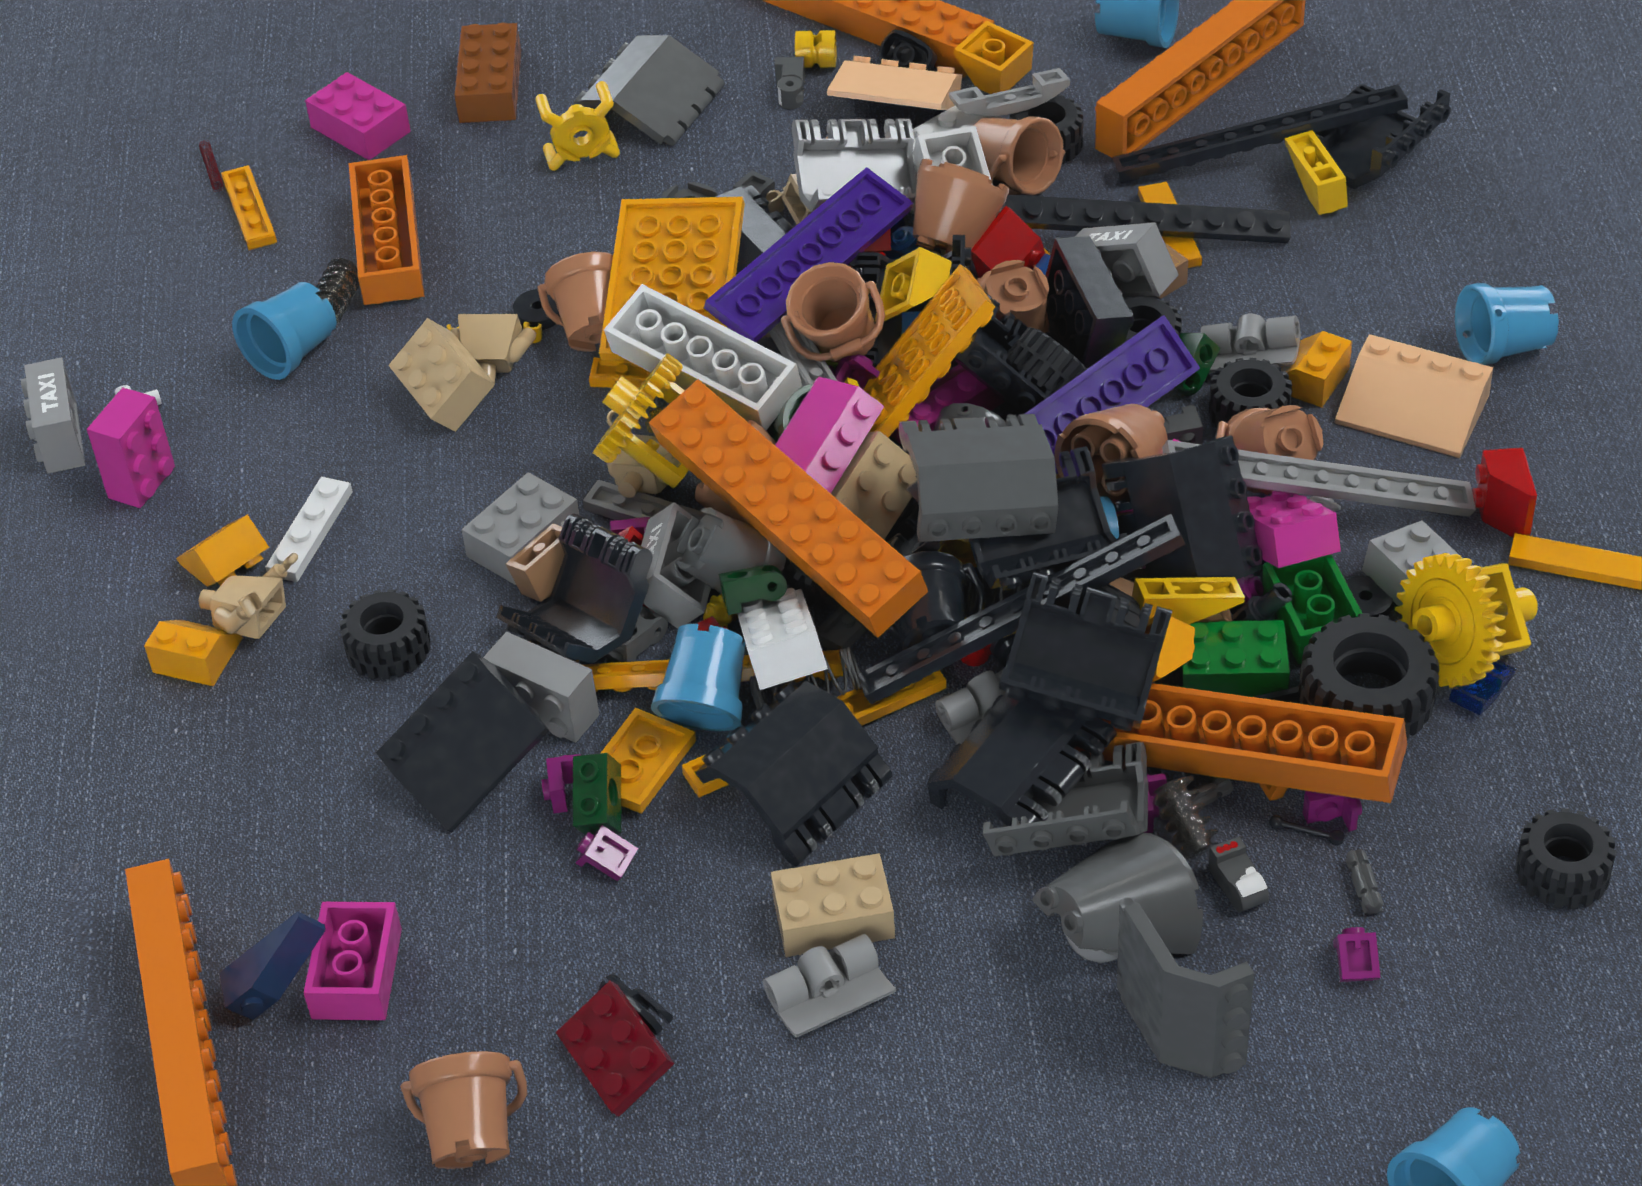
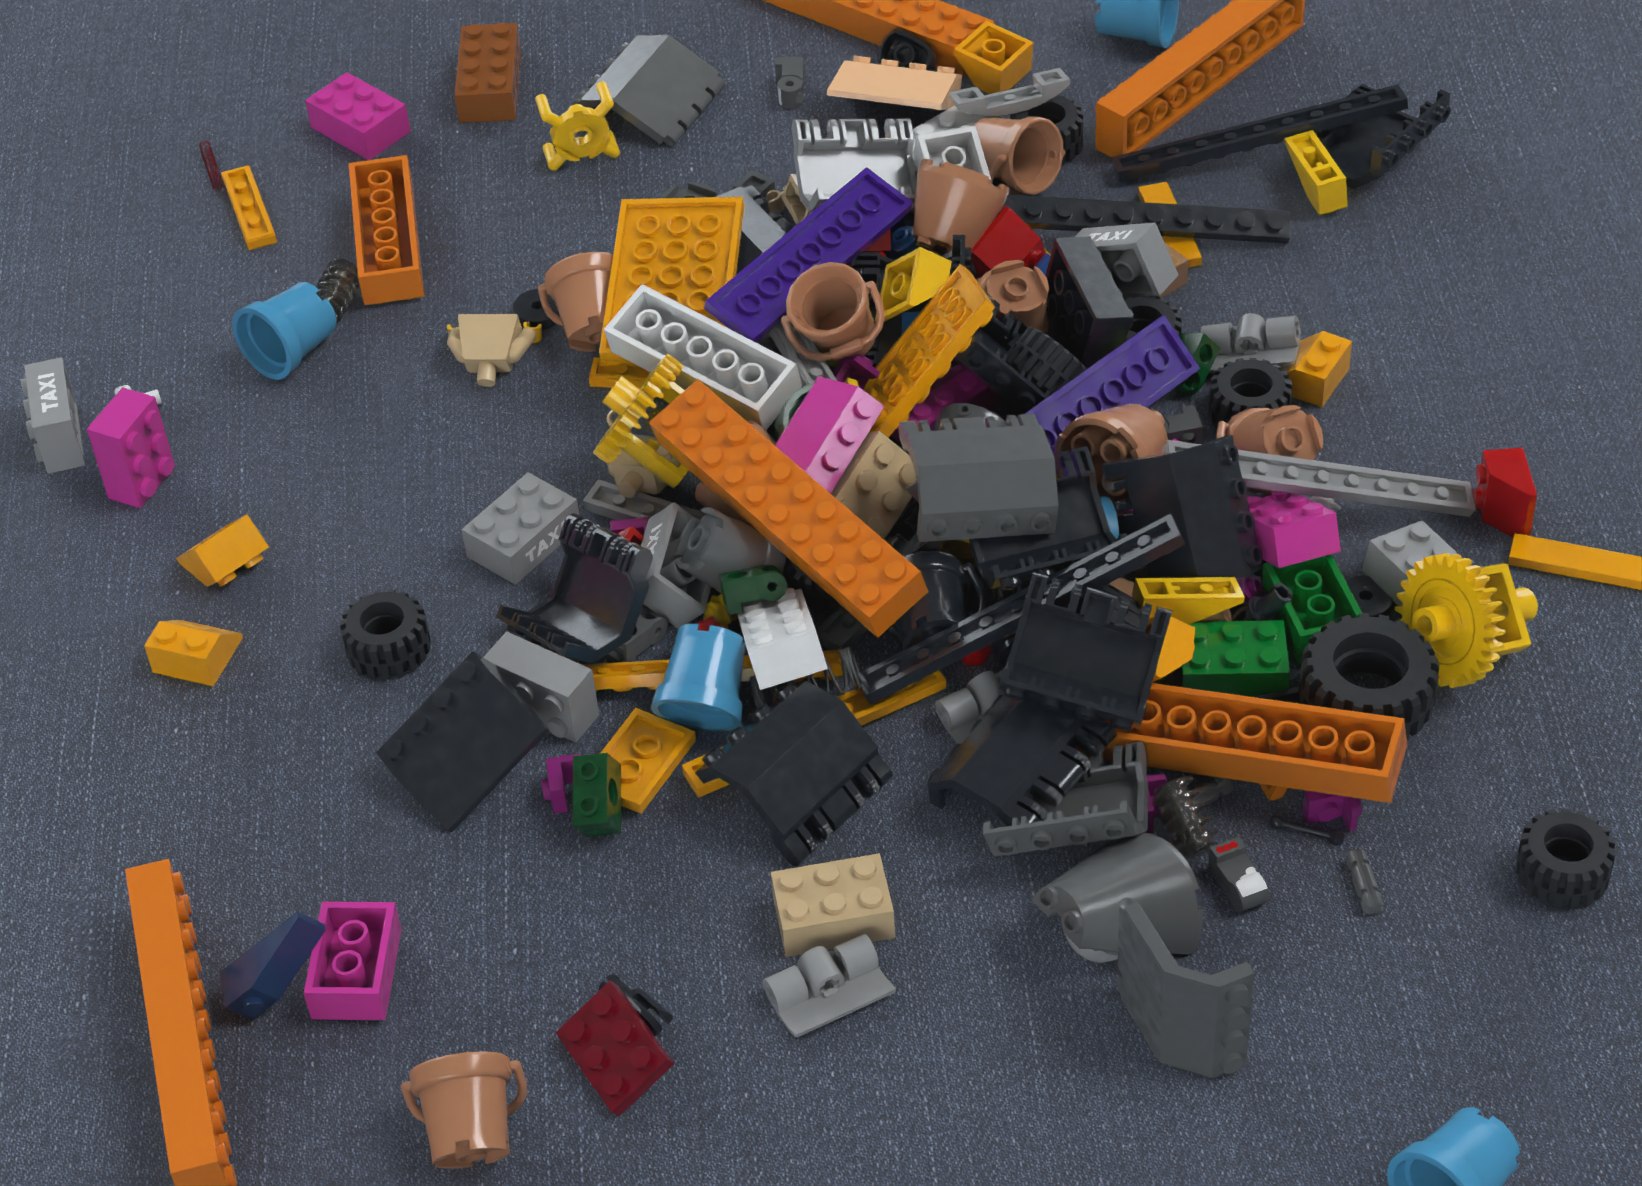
(248, 602): tan torso -> none
(311, 525): white plate -> none
(441, 375): tan brick -> none
(538, 564): medium nougat brick -> none
(606, 852): bracket -> none
(816, 49): yellow wheel -> none
(1357, 955): magenta bracket -> none
(1415, 395): light nougat slope -> none
(1484, 692): clear blue slope -> none
(1503, 321): dark azure piece -> none

